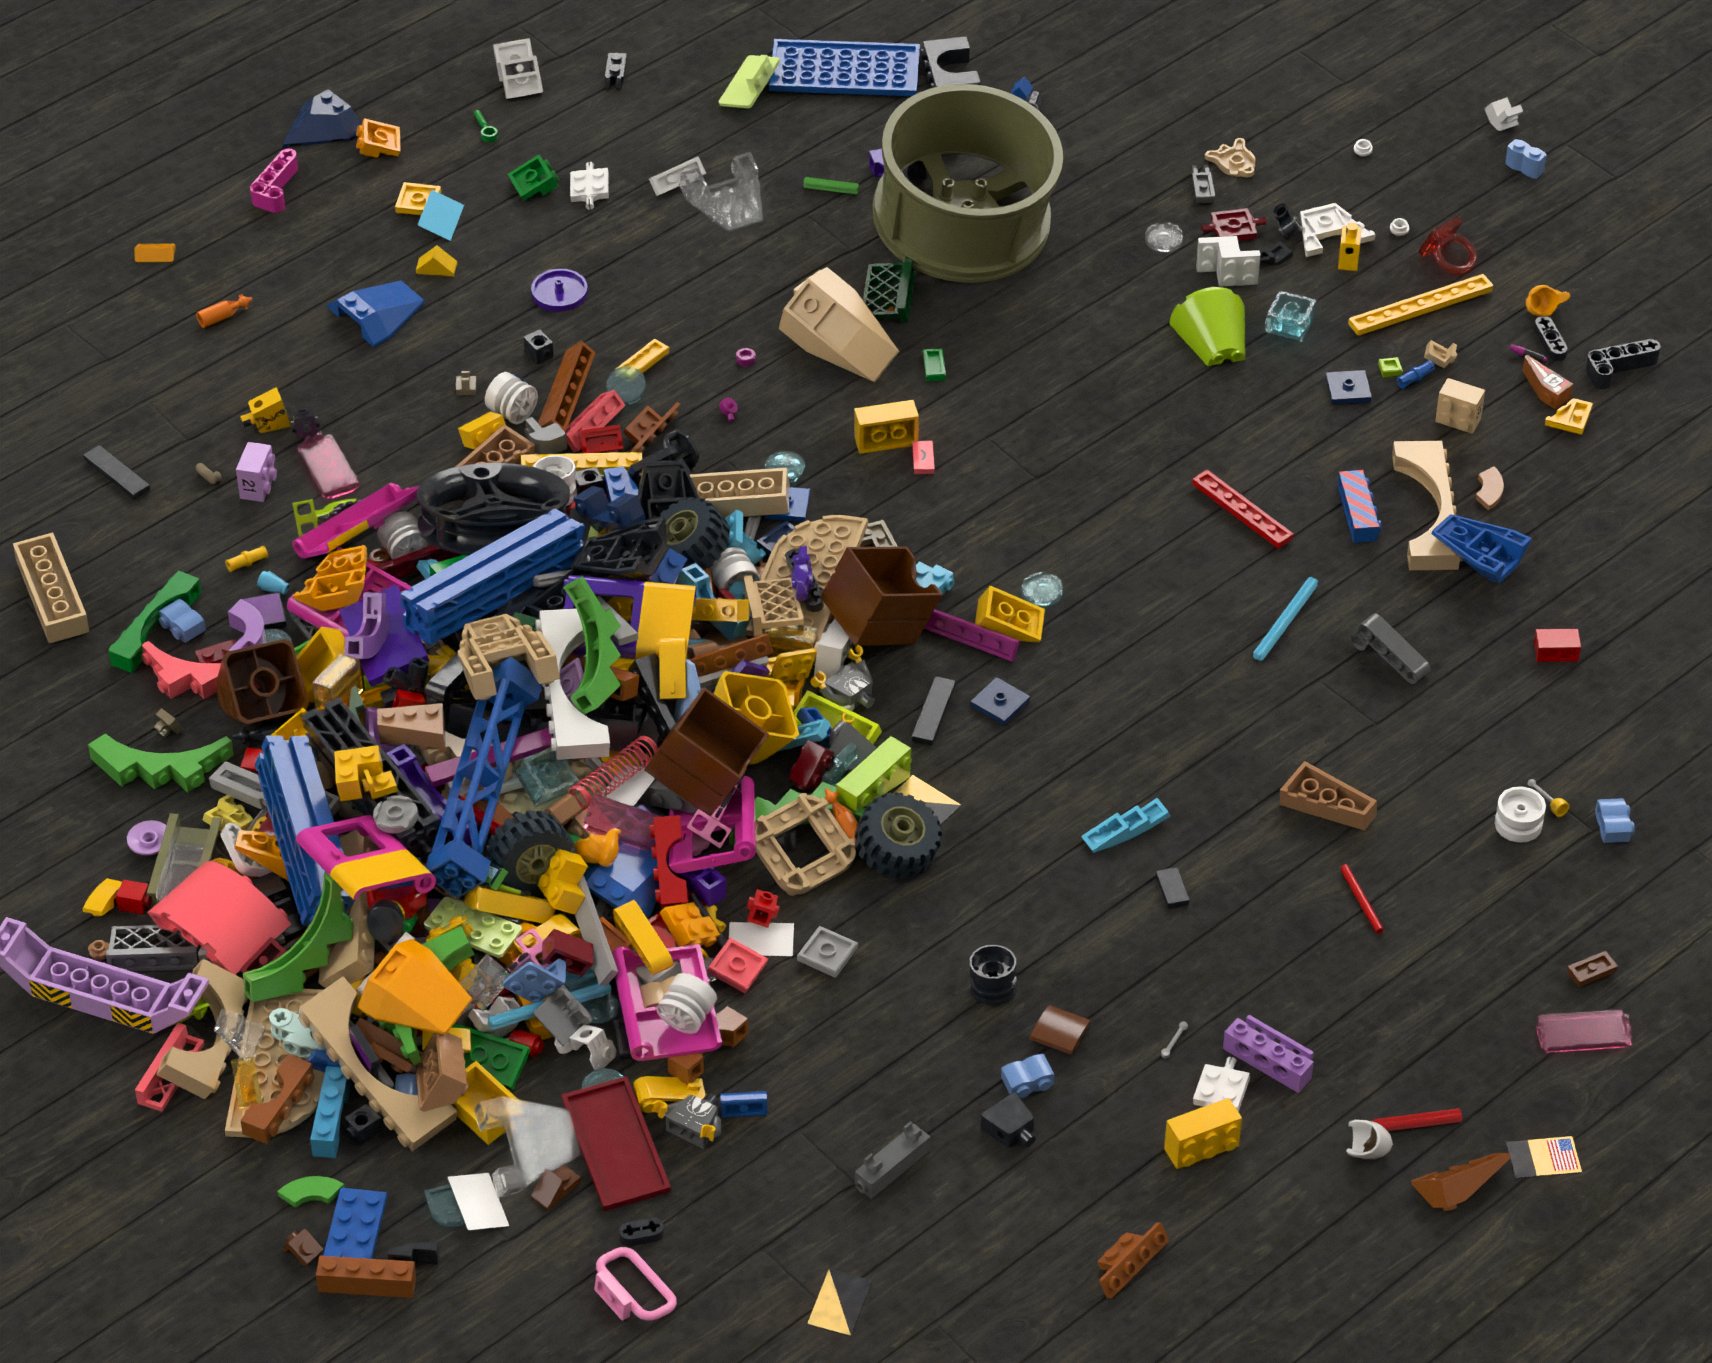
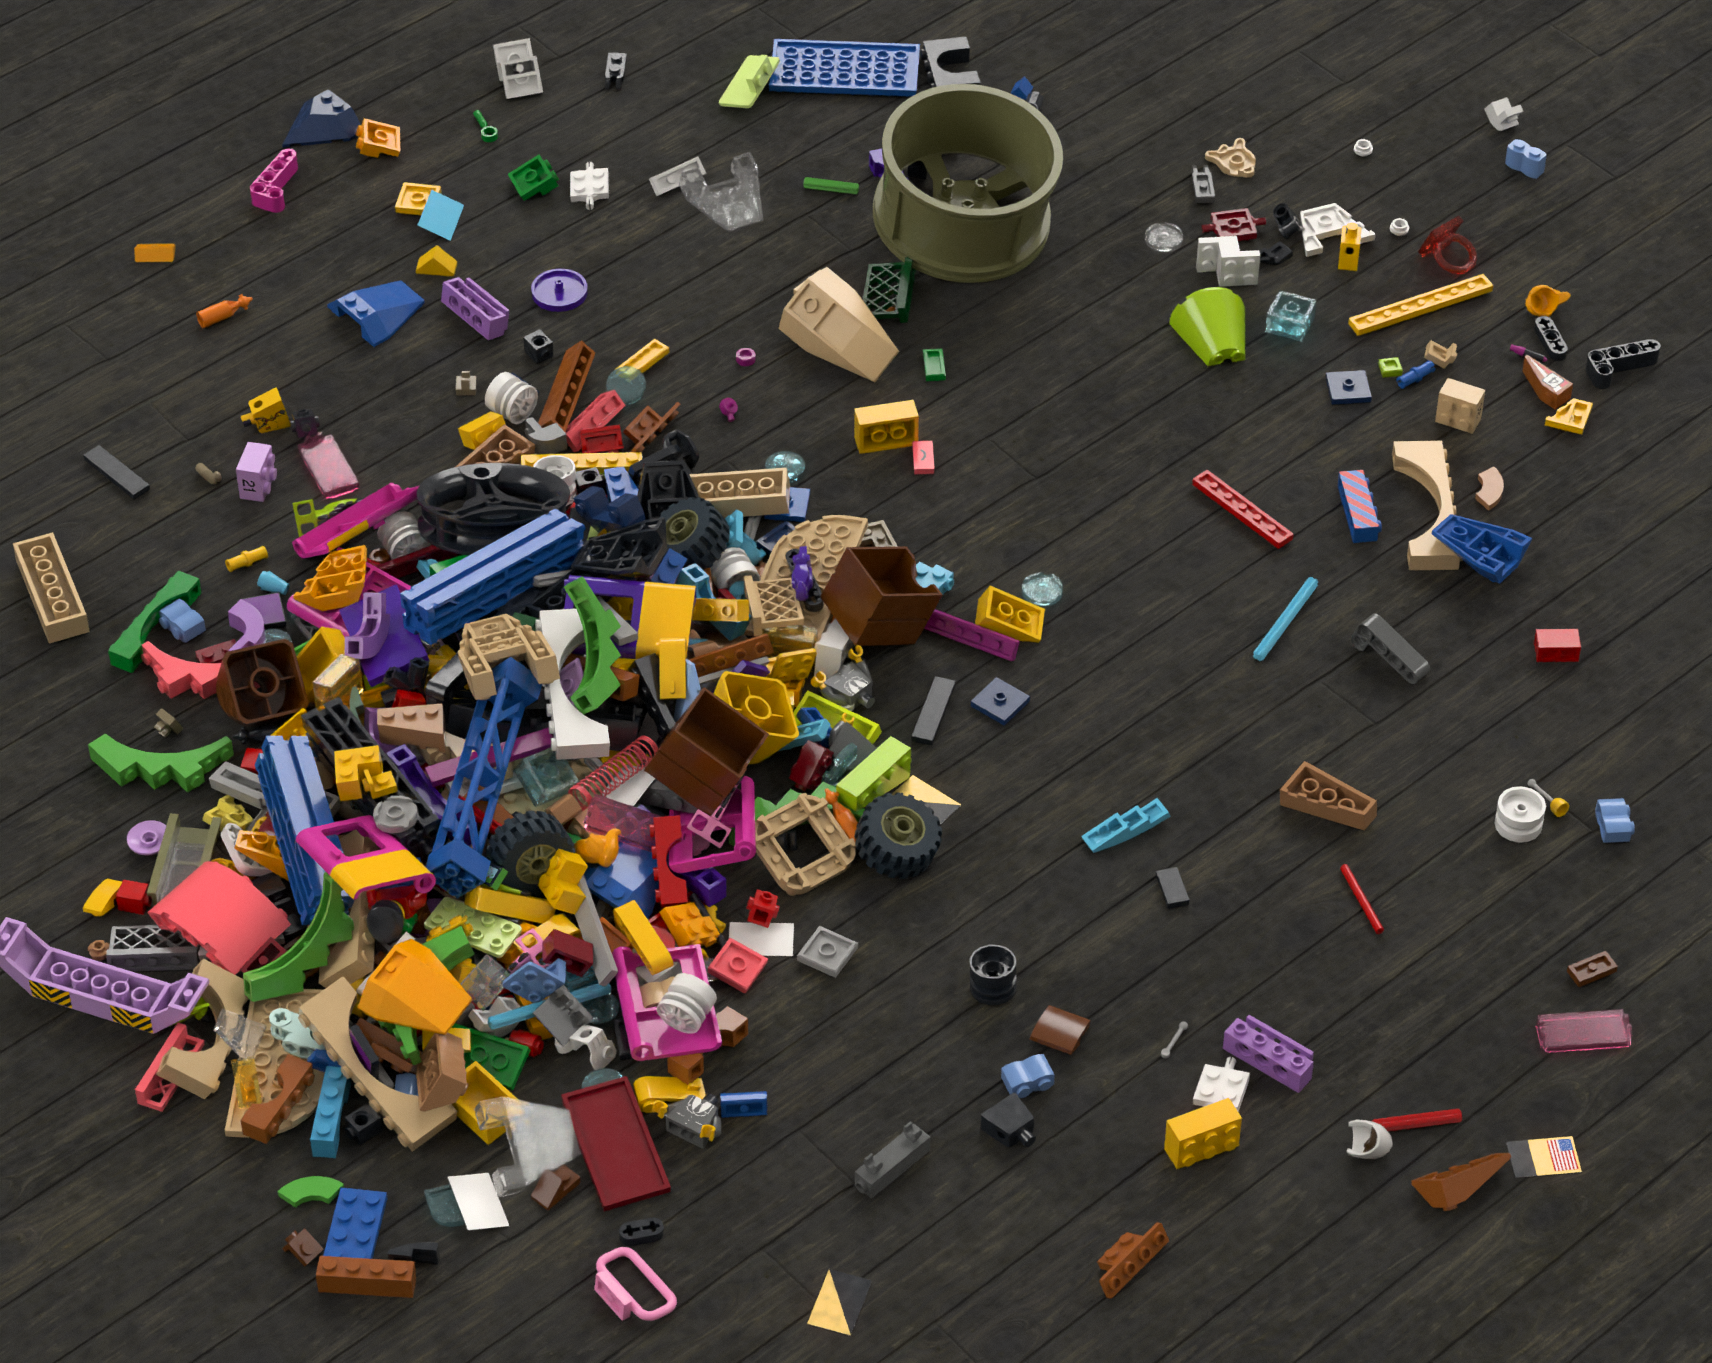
(475, 307): none -> medium lavender brick

